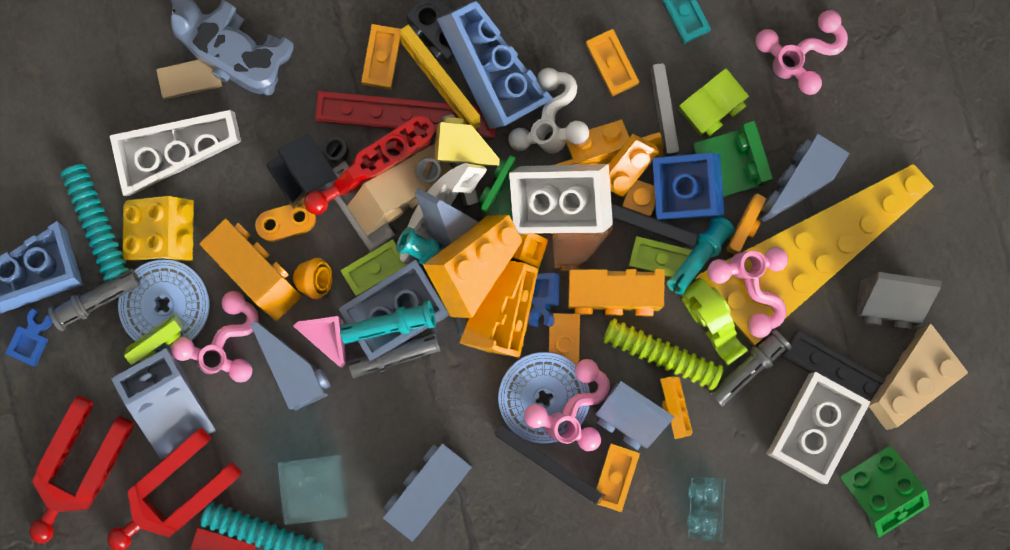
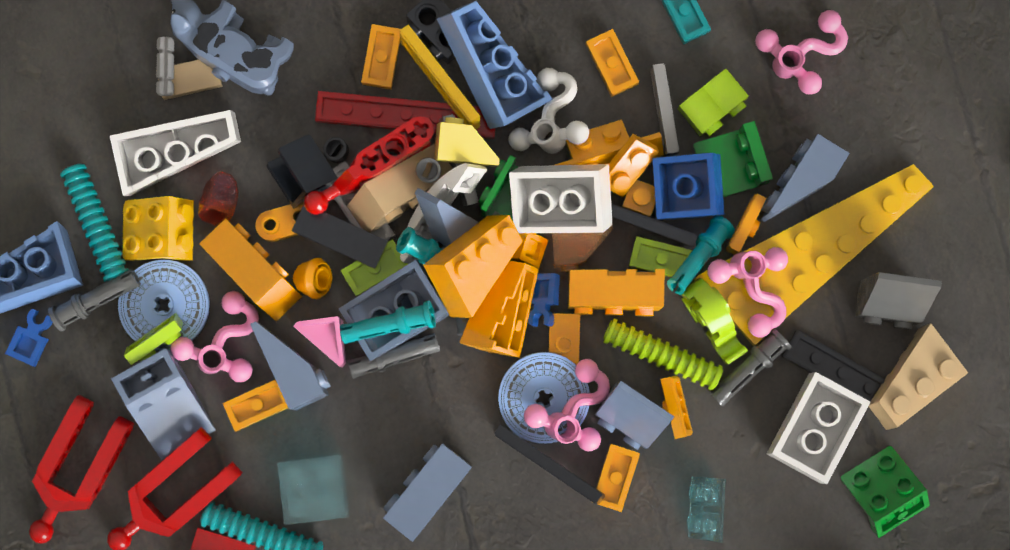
(165, 66): none -> light grey axle
(218, 199): none -> clear red rock
(255, 405): none -> light orange plate
(341, 237): none -> black tile

